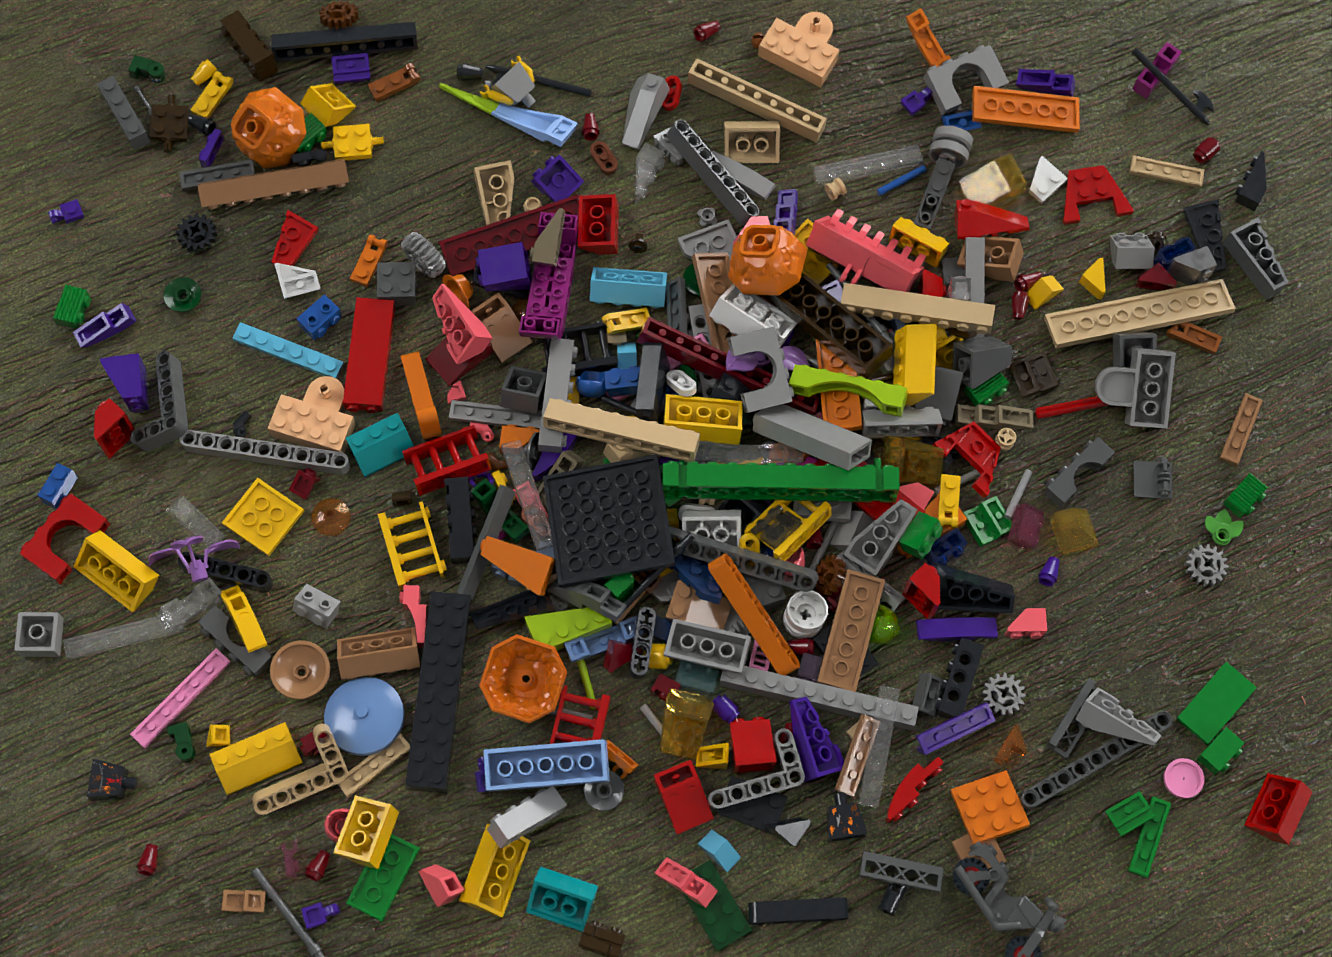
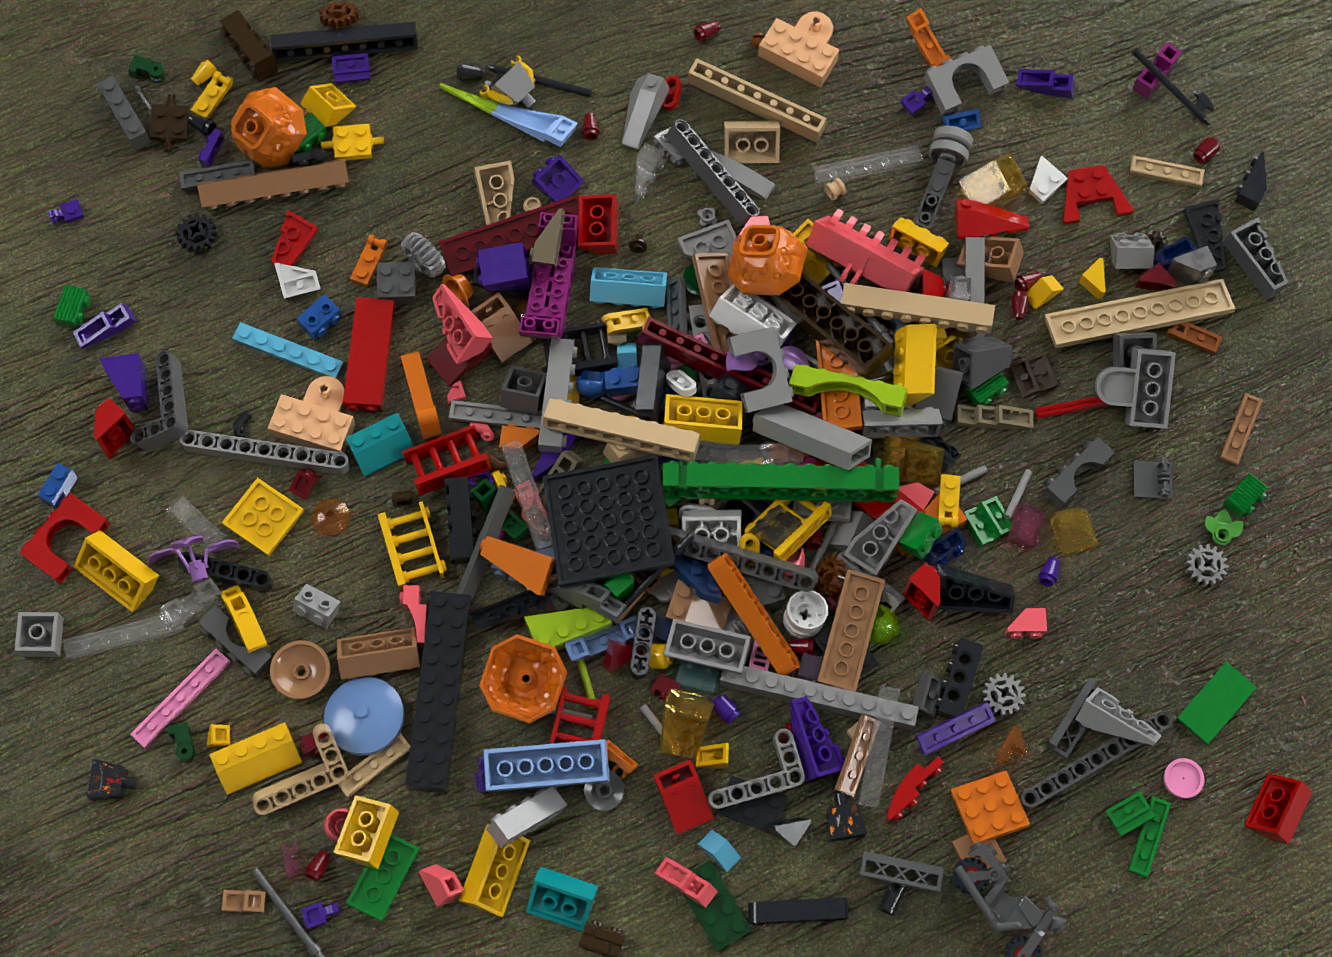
(148, 861): dark red cone -> none
(179, 288): dark green dish -> none
(394, 82): dark orange plate -> none
(532, 452): dark grey dish -> none
(605, 158): copper plate -> none
(752, 745): red slope -> none
(787, 209): dark purple slope -> none
(901, 180): blue bar -> none
(956, 628): dark purple slope -> none
(977, 449): red wing -> none
(1007, 435): tan wheel -> none
(1025, 109): orange plate -> none
(1220, 751): green brick -> none

